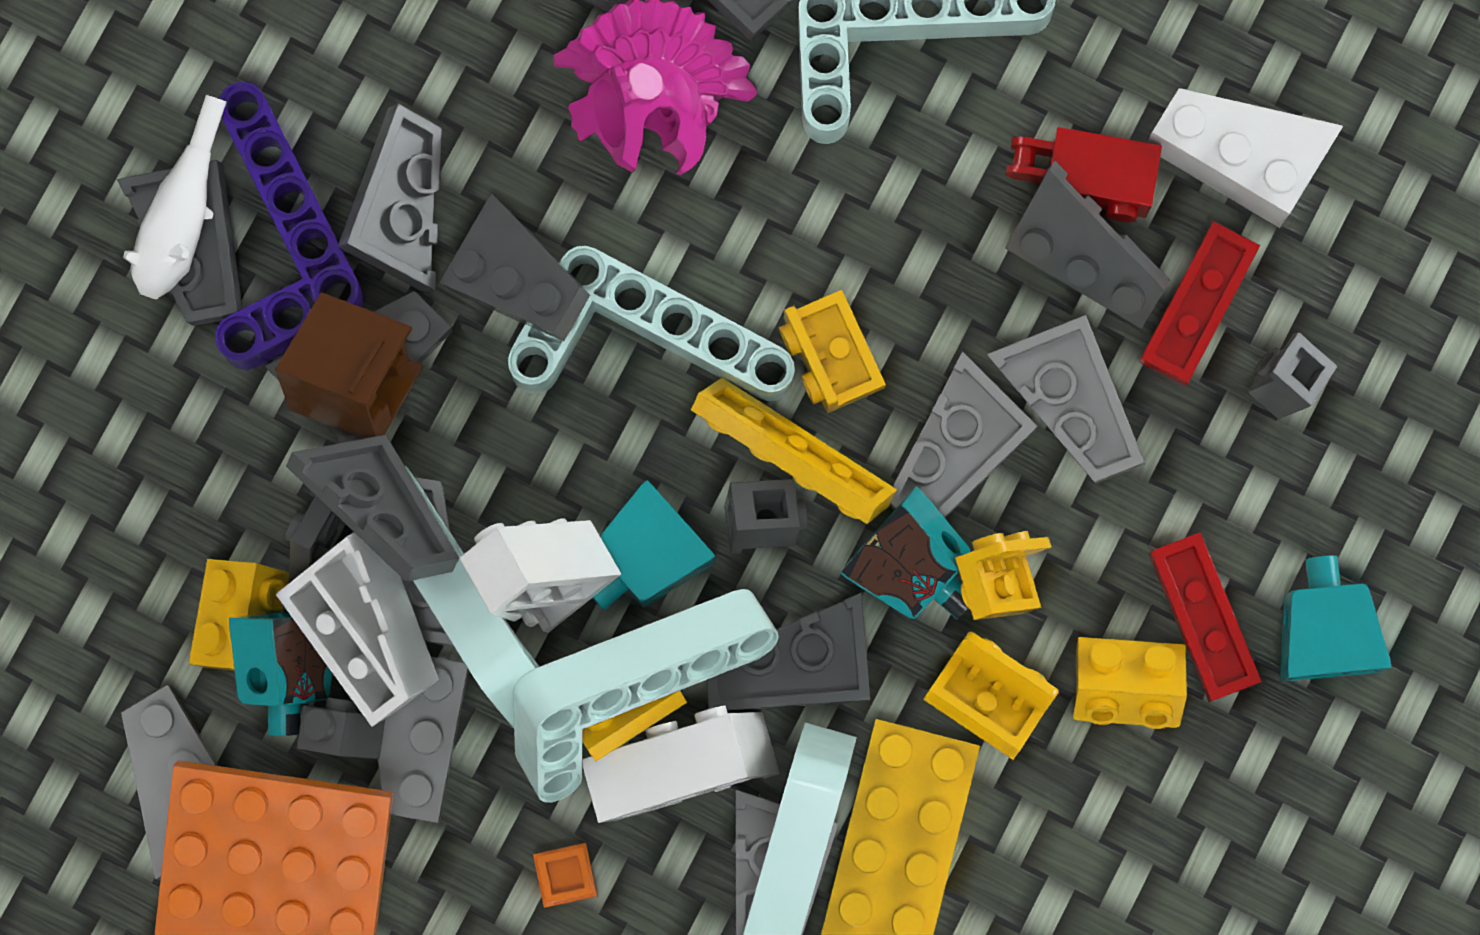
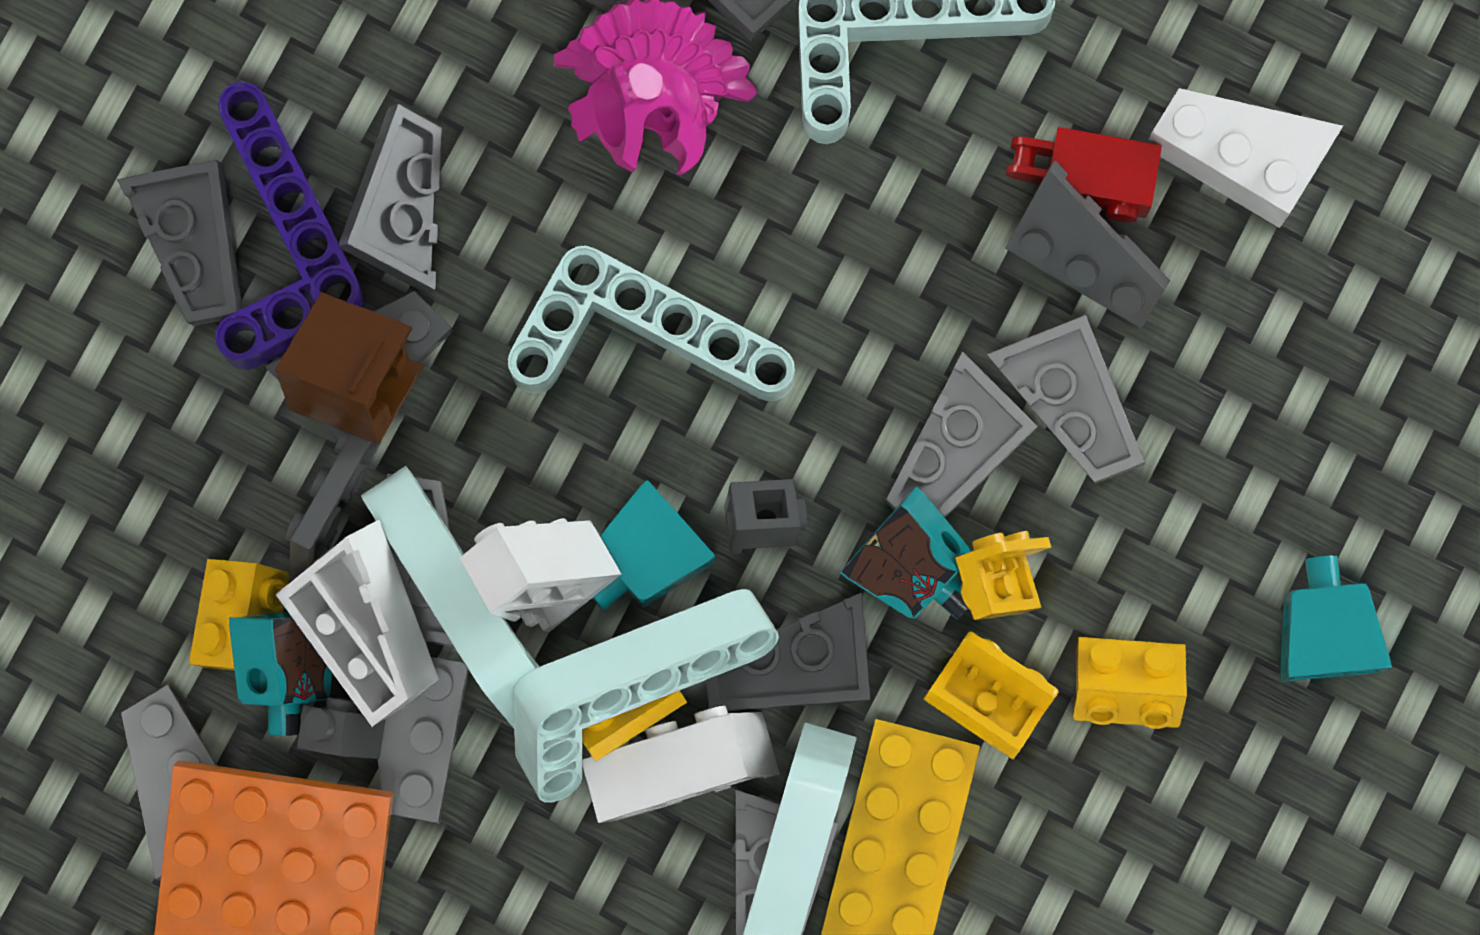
(177, 212): white piece -> none
(379, 502): dark grey wing -> none
(514, 274): dark grey wing -> none
(565, 875): orange tile -> none
(794, 450): yellow plate -> none
(832, 352): yellow bracket -> none
(1199, 304): red plate -> none
(1204, 617): red plate -> none
(1291, 377): dark grey brick -> none

